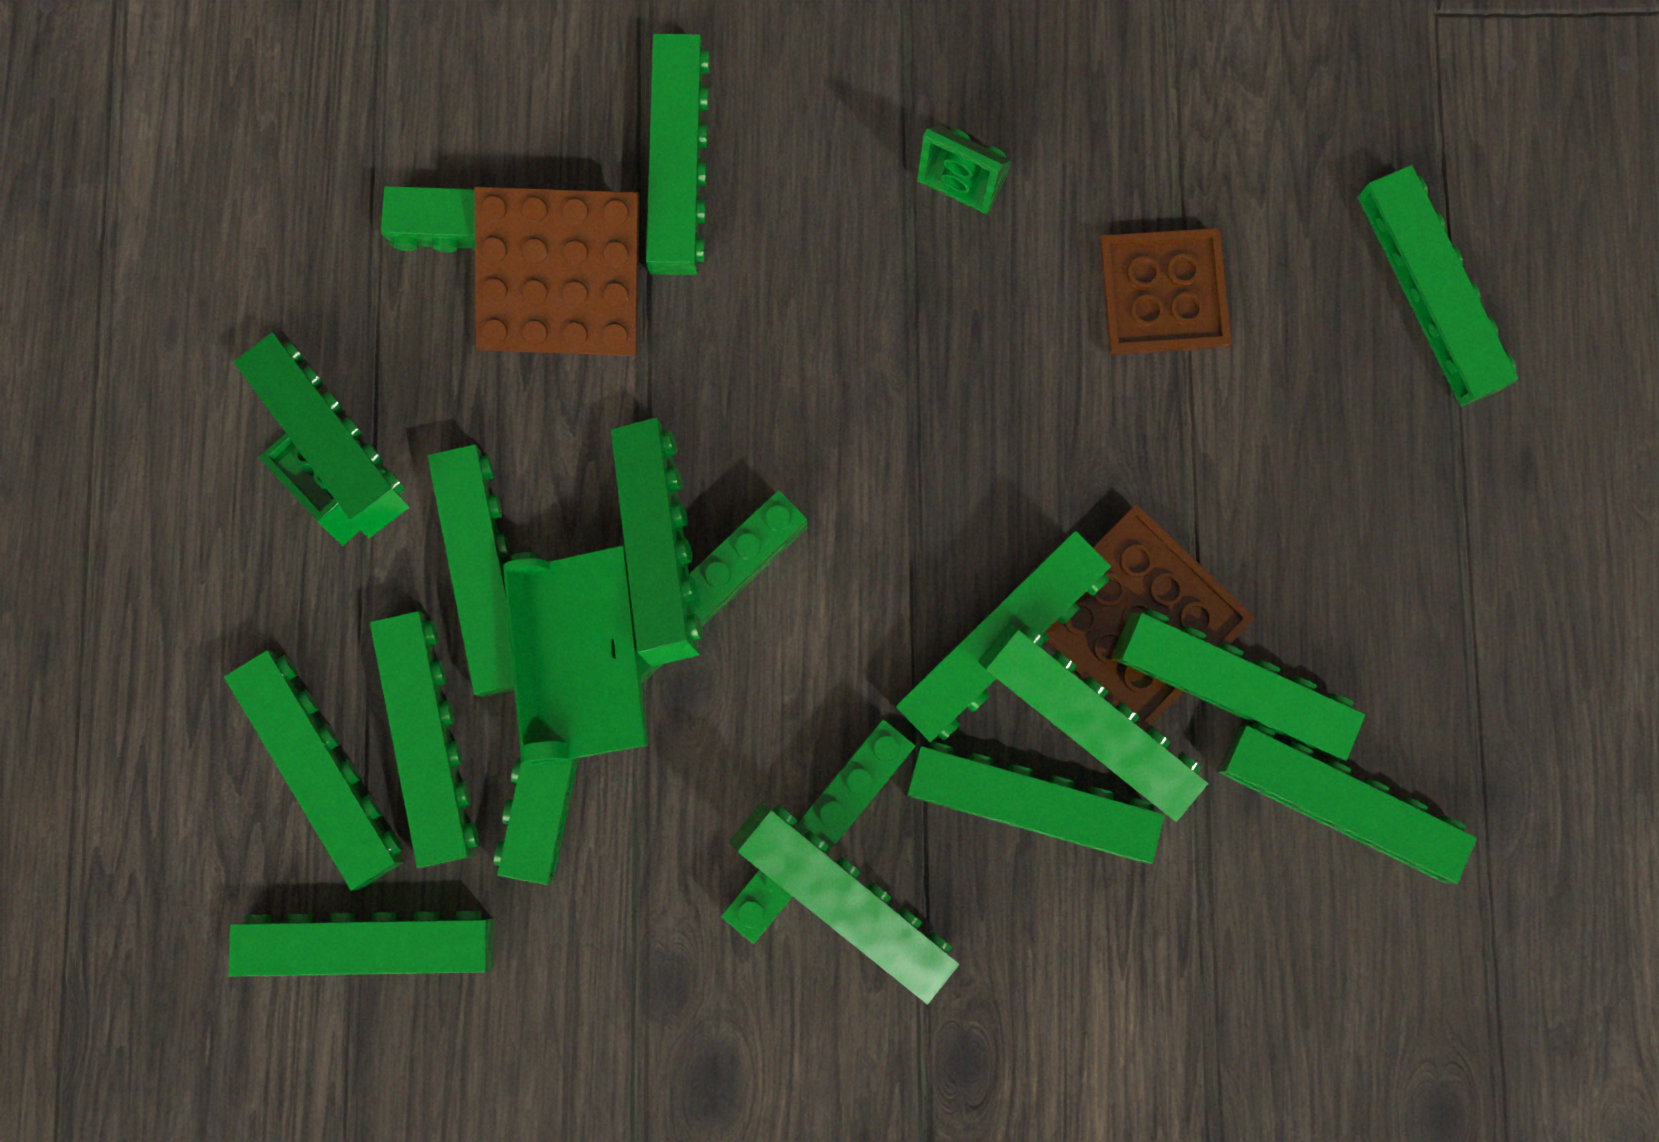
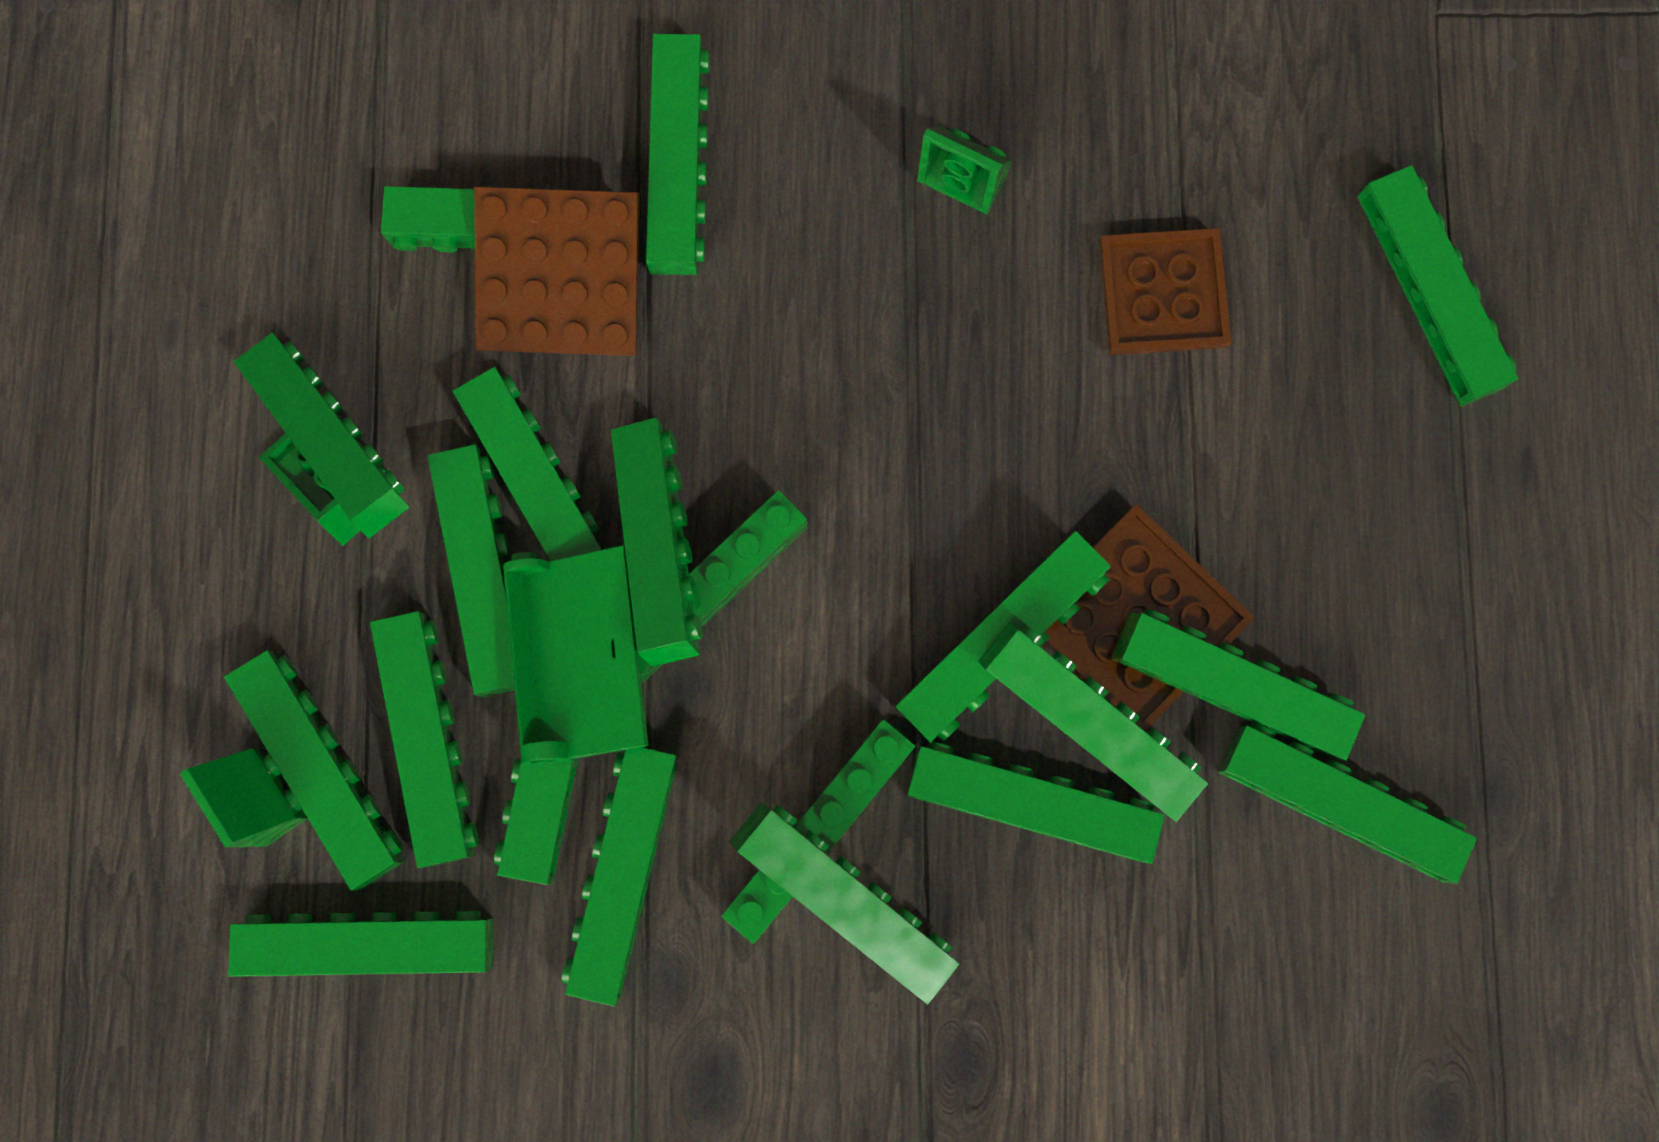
(244, 798): none -> green slope
(528, 466): none -> green brick
(621, 875): none -> green brick

